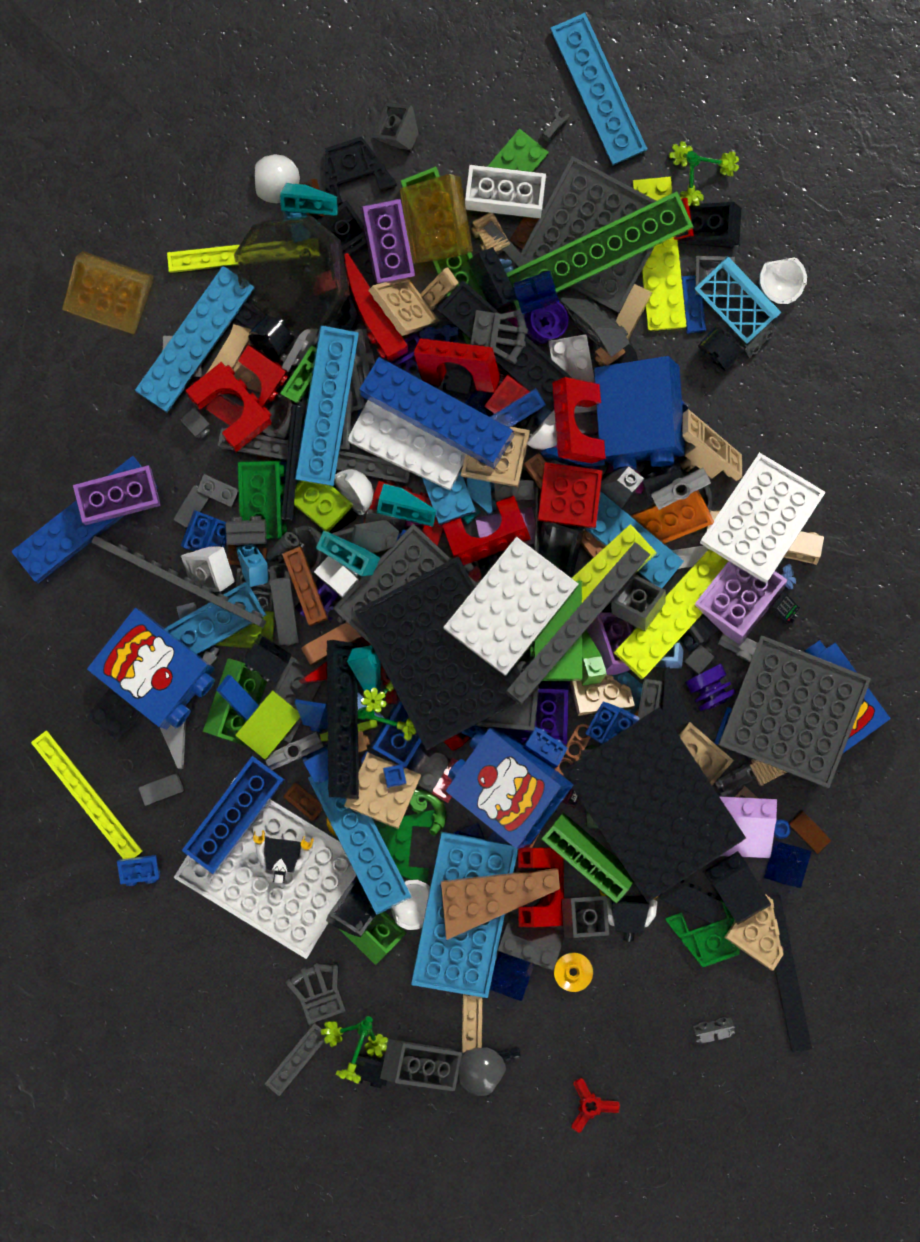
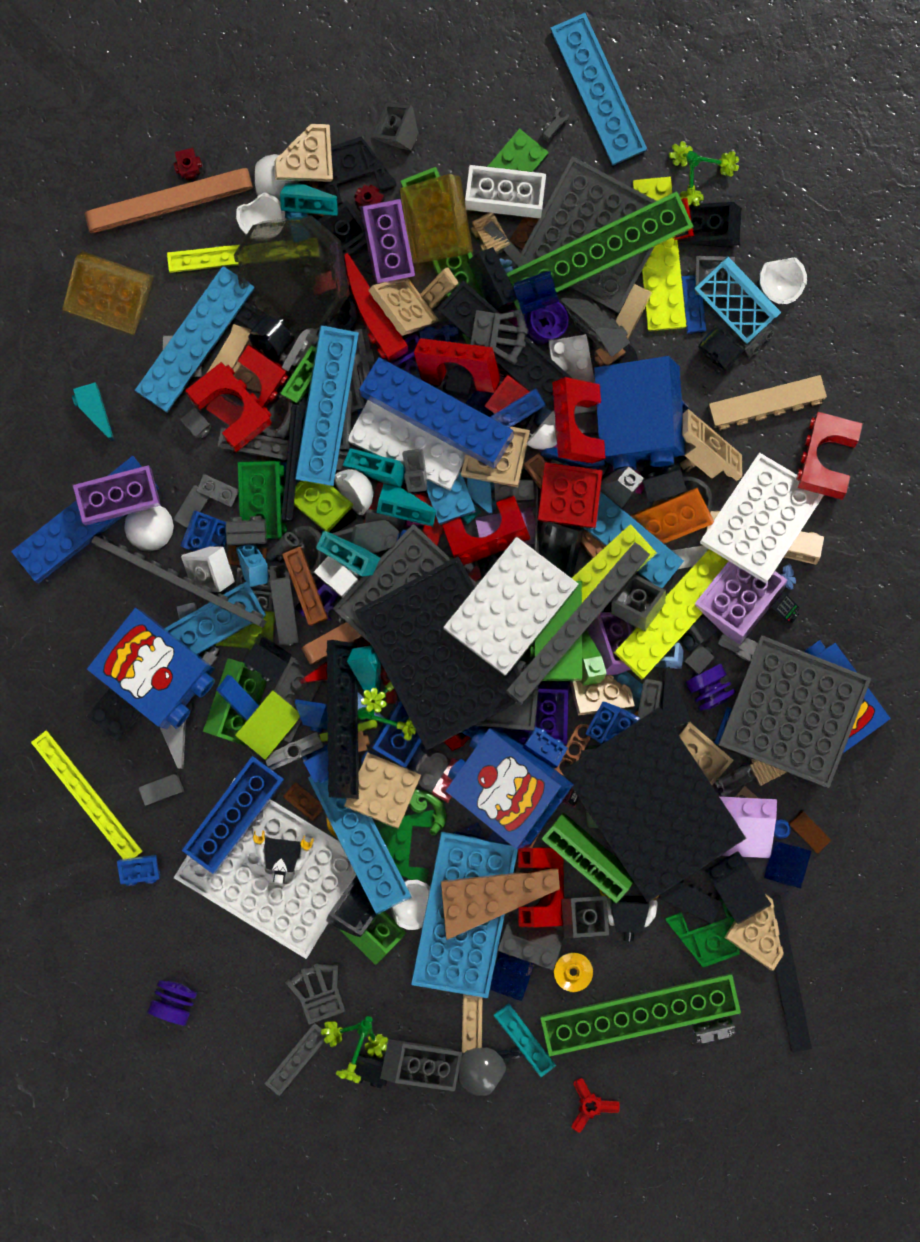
(90, 402): none -> teal slope
(149, 528): none -> white cylinder
(168, 200): none -> nougat beam
(172, 1002): none -> dark purple wheel
(187, 163): none -> dark red brick
(263, 208): none -> white cylinder
(307, 156): none -> tan plate
(368, 192): none -> dark red brick
(376, 467): none -> teal slope
(394, 776): blue tile -> none
(415, 470): none -> dark grey slope
(524, 1040): none -> teal tile
(640, 1014): none -> bright green brick
(692, 482): light grey piece -> none
(766, 402): none -> tan brick
(814, 475): none -> arch

